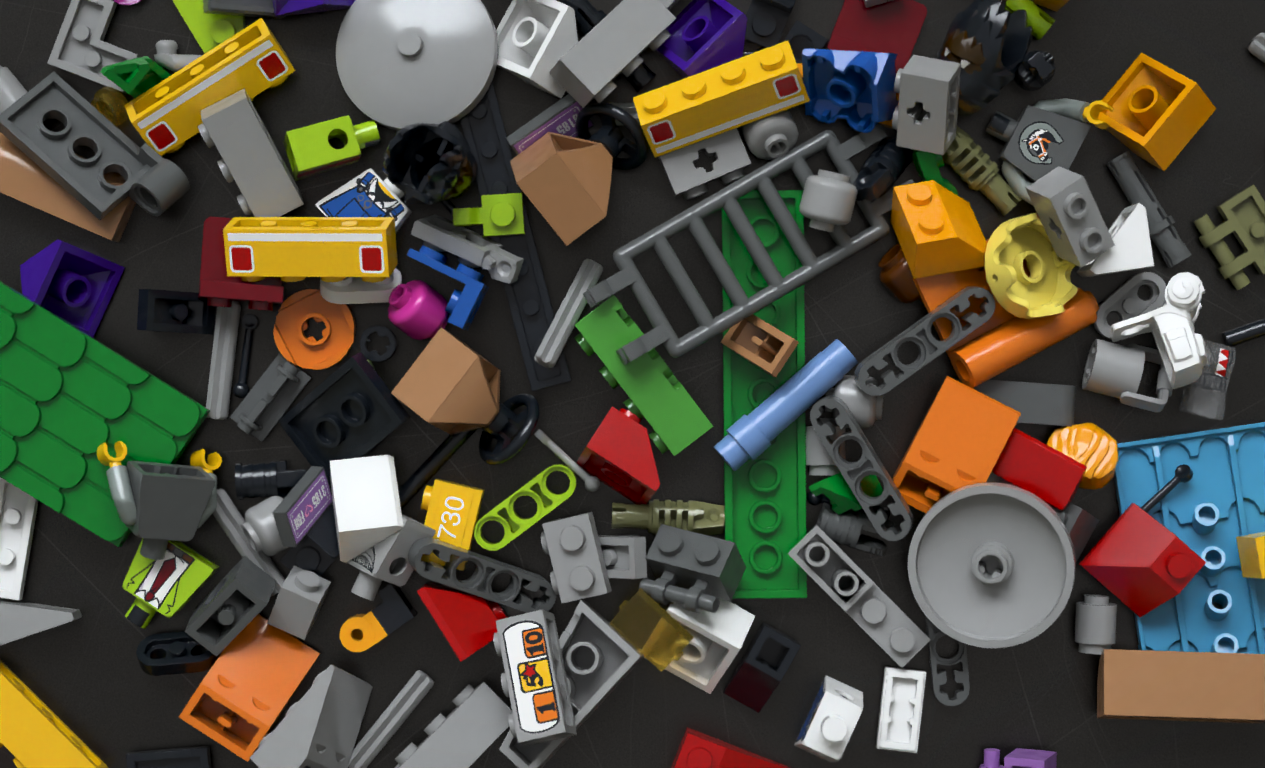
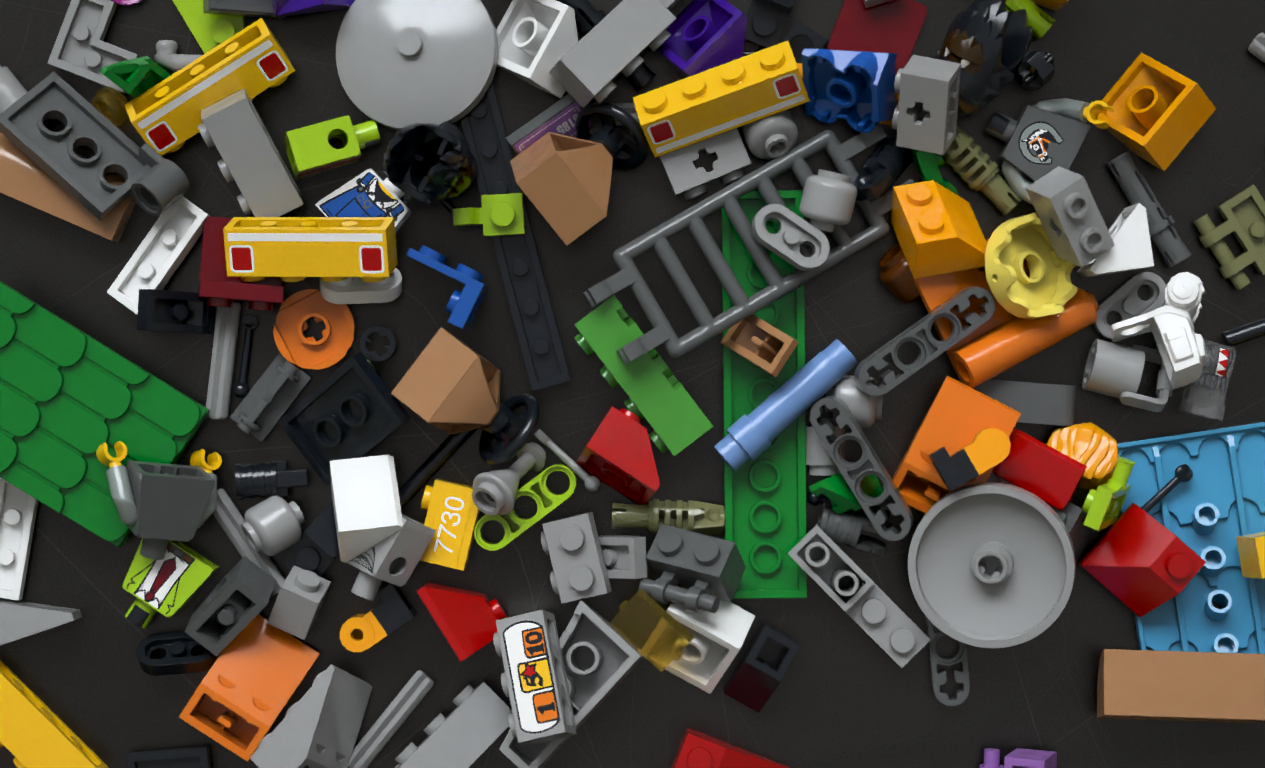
(71, 283): dark purple slope -> none
(160, 252): none -> white plate
(303, 506): tile -> none
(417, 309): dark pink head -> none
(469, 246): light grey hinge -> none
(480, 581): dark grey beam -> none
(497, 490): none -> light grey piece
(568, 314): light grey axle -> none
(790, 235): none -> light grey plate
(831, 720): white torso -> none
(900, 709): white plate -> none
(986, 451): none -> leg
(1095, 624): light grey brick -> none
(1106, 502): none -> lime plate

